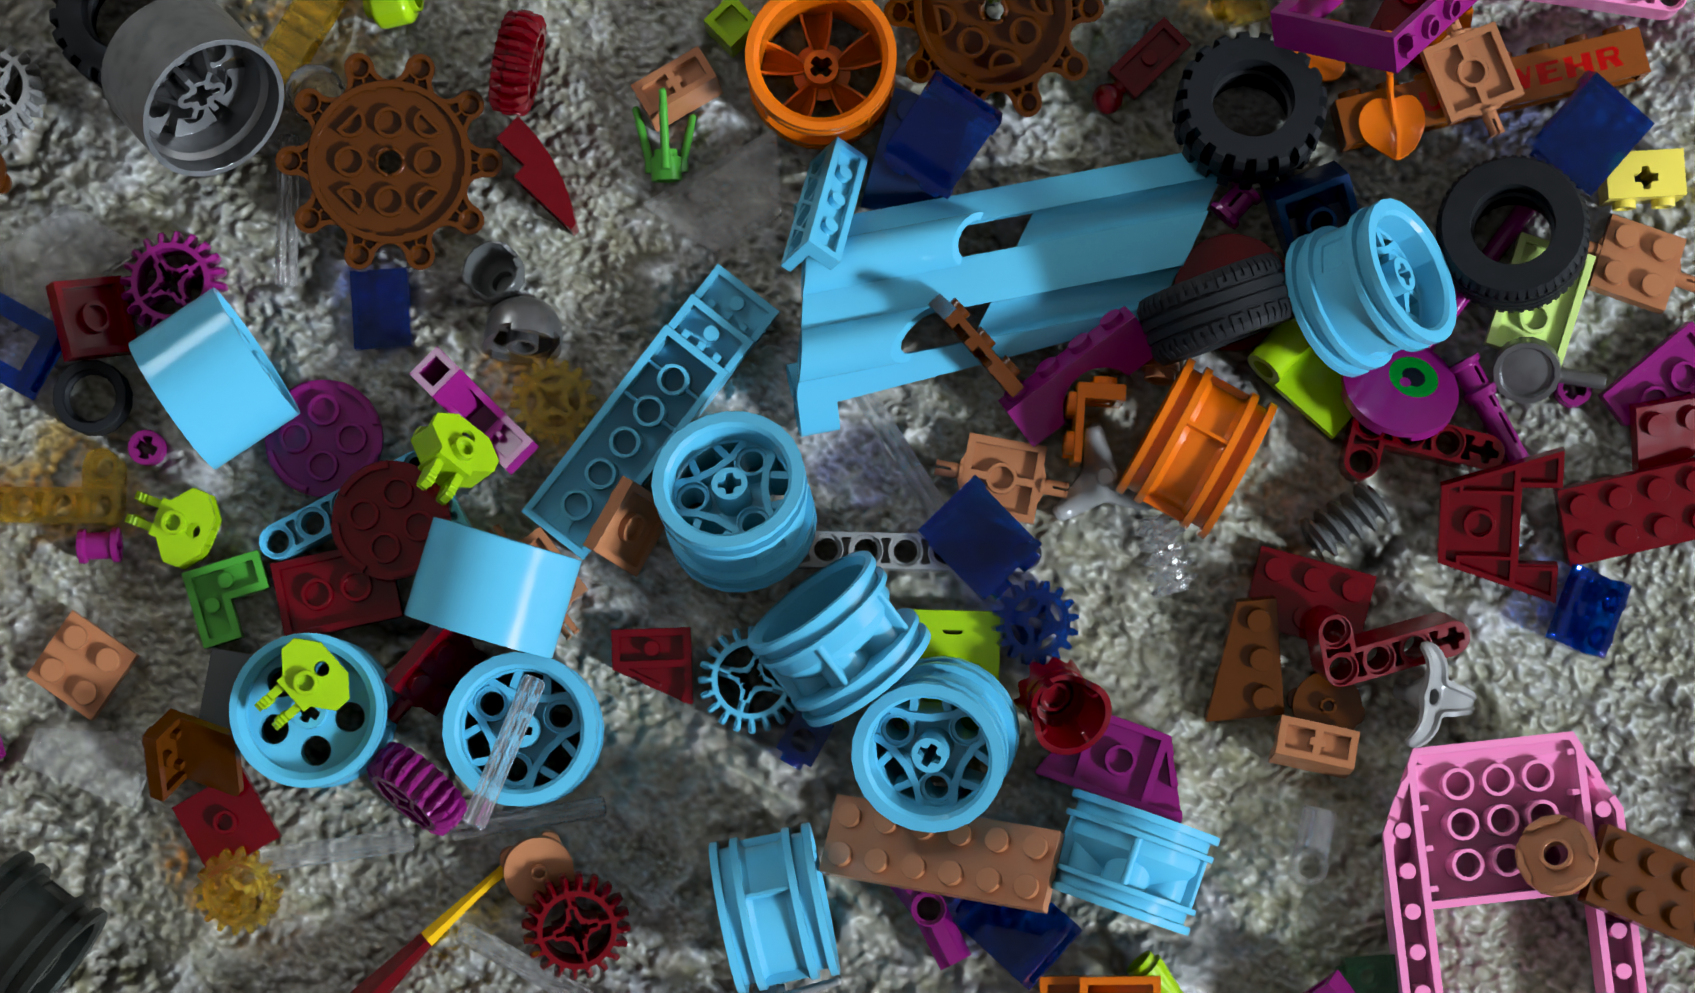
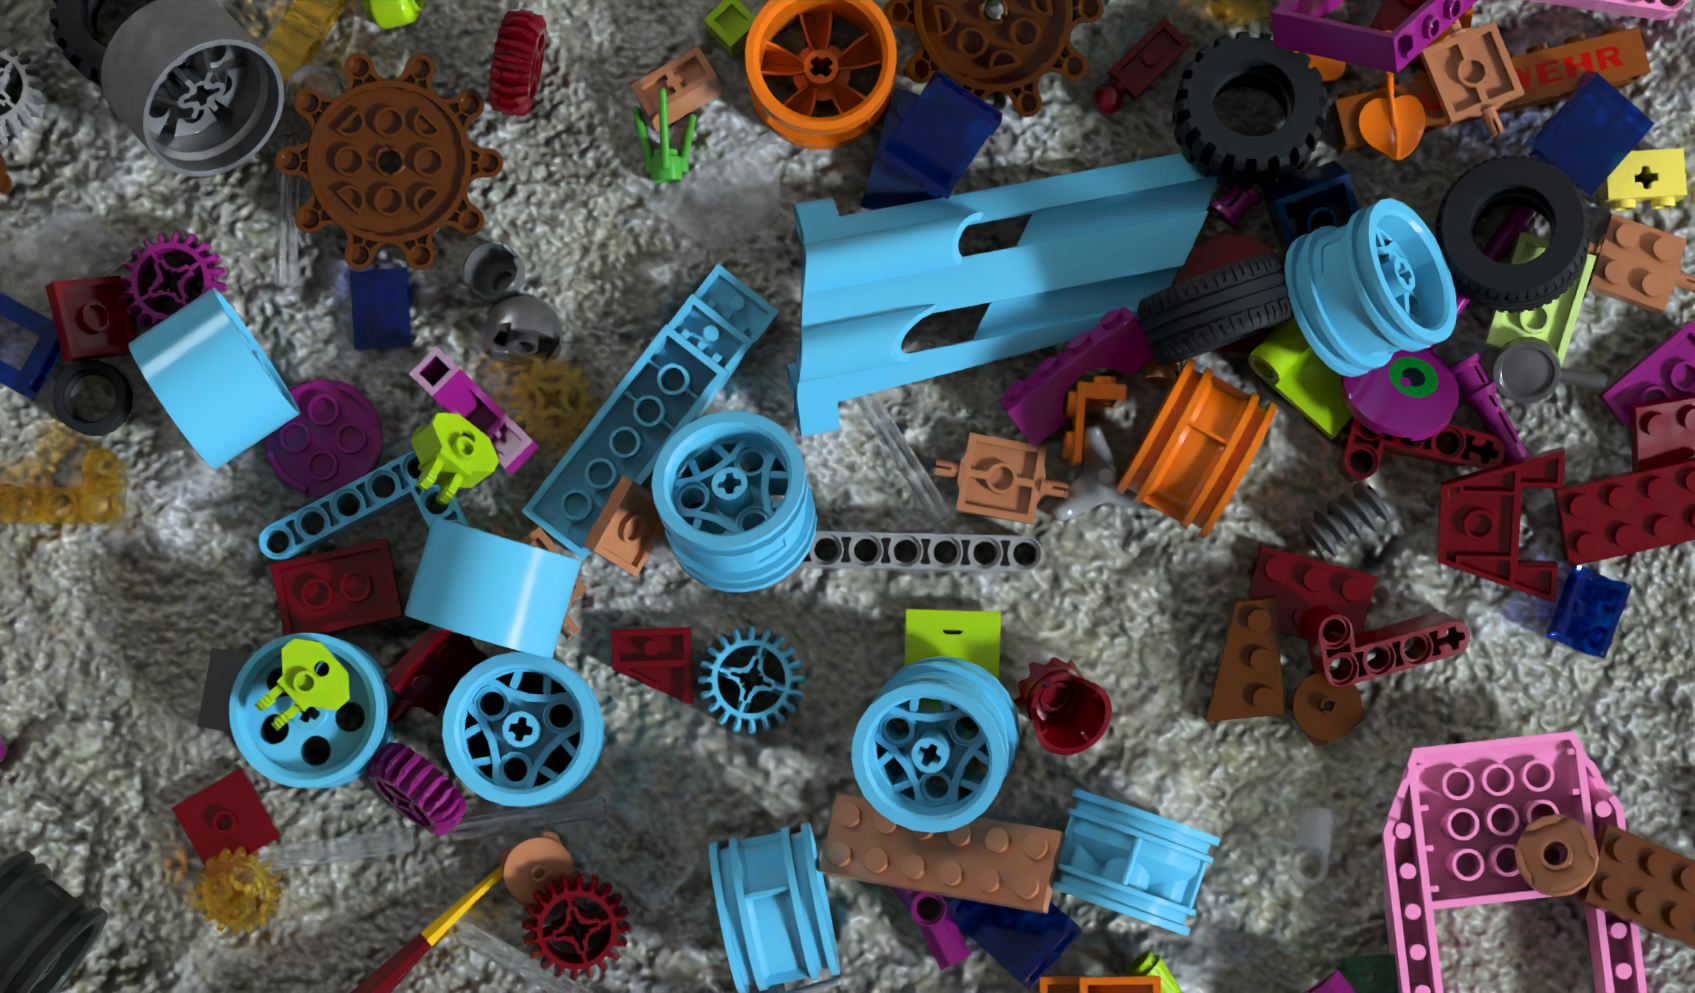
(83, 665): nougat plate -> none
(92, 760): clear wing -> none
(99, 545): magenta bush -> none
(137, 455): magenta bush -> none
(177, 523): lime hinge -> none
(190, 749): reddish brown bracket -> none
(213, 594): bright green plate -> none
(385, 519): dark red tile -> none
(504, 752): clear axle -> none
(538, 173): dark red slope -> none
(794, 757): clear blue brick -> none
(826, 206): medium azure fence -> none
(838, 639): medium azure wheel -> none
(978, 343): reddish brown wing -> none
(980, 540): clear blue panel -> none
(1038, 607): clear blue gear -> none
(1124, 766): magenta wing -> none
(1165, 555): clear piece -> none
(1314, 747): nougat hinge -> none
(1434, 696): light grey piece -> none
(1562, 399): magenta bush -> none

